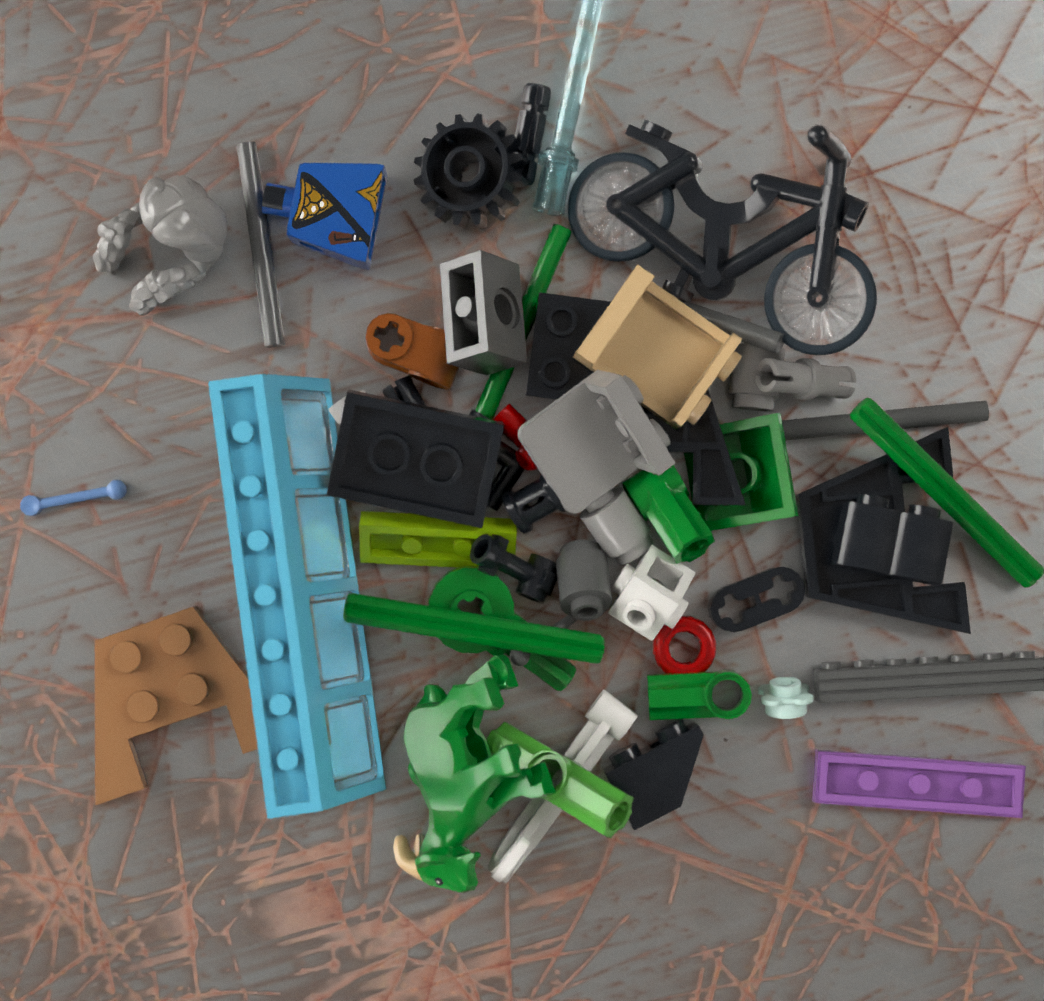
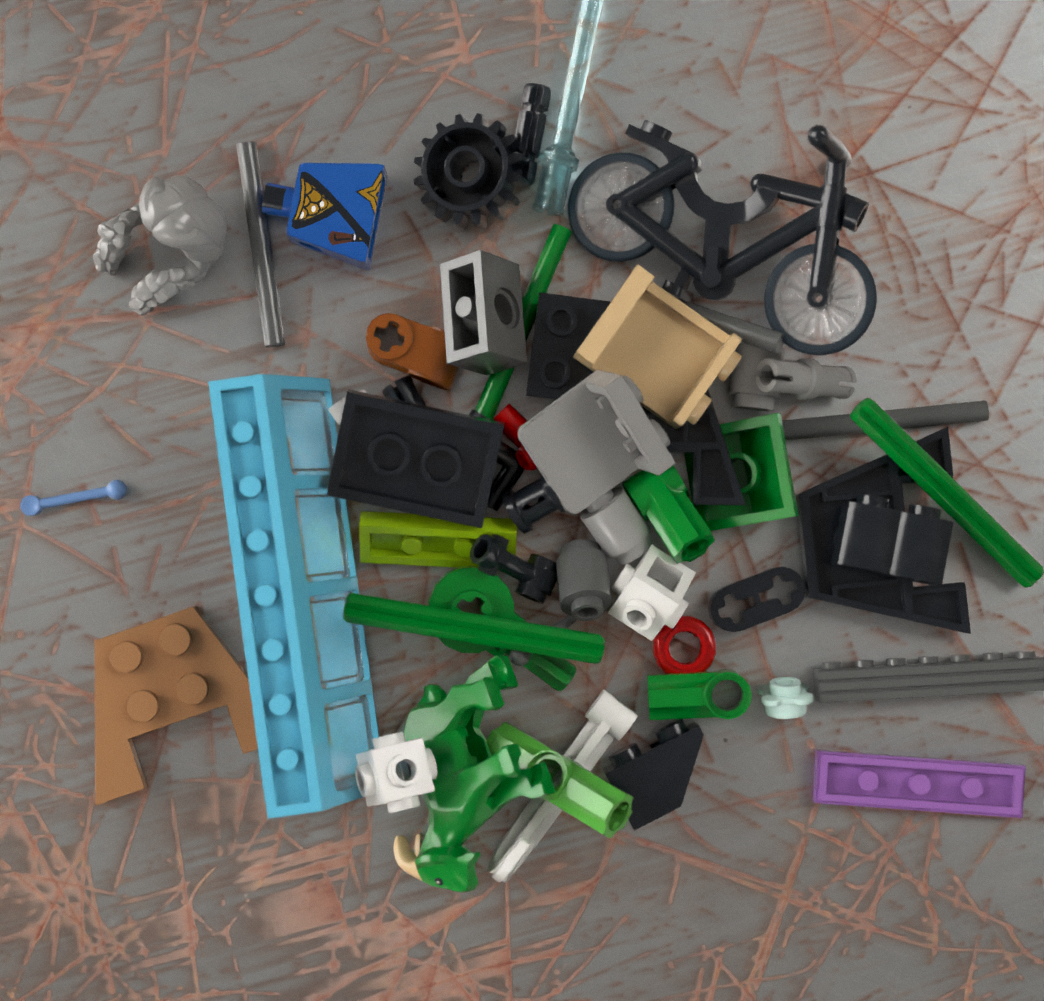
(378, 777): none -> white brick

